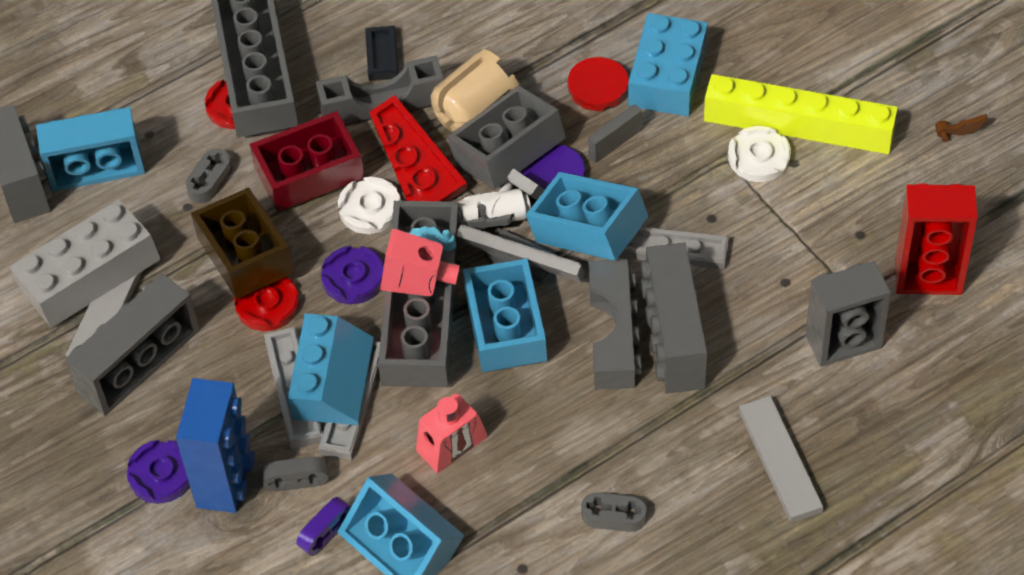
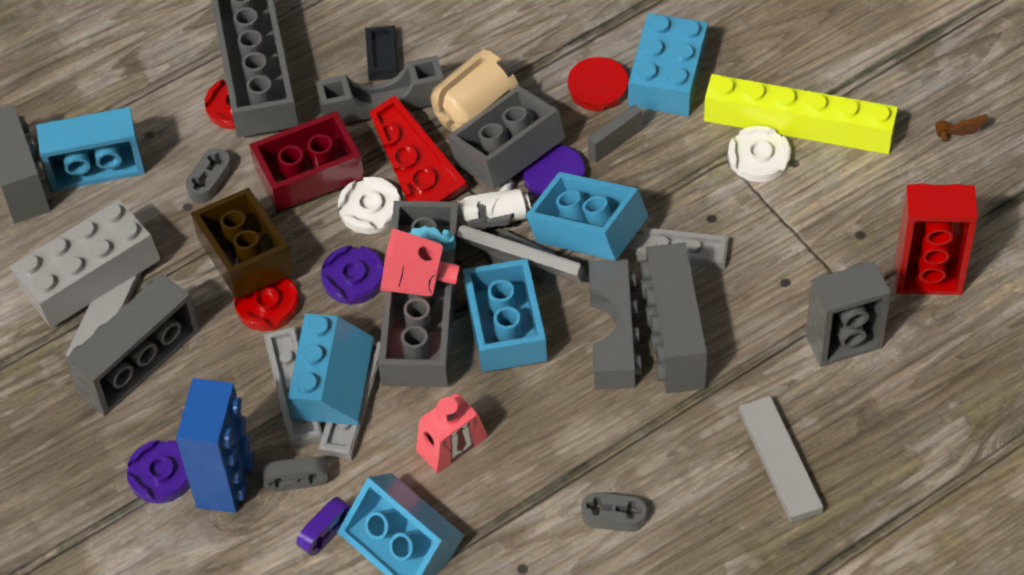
(525, 184): light grey tile -> none

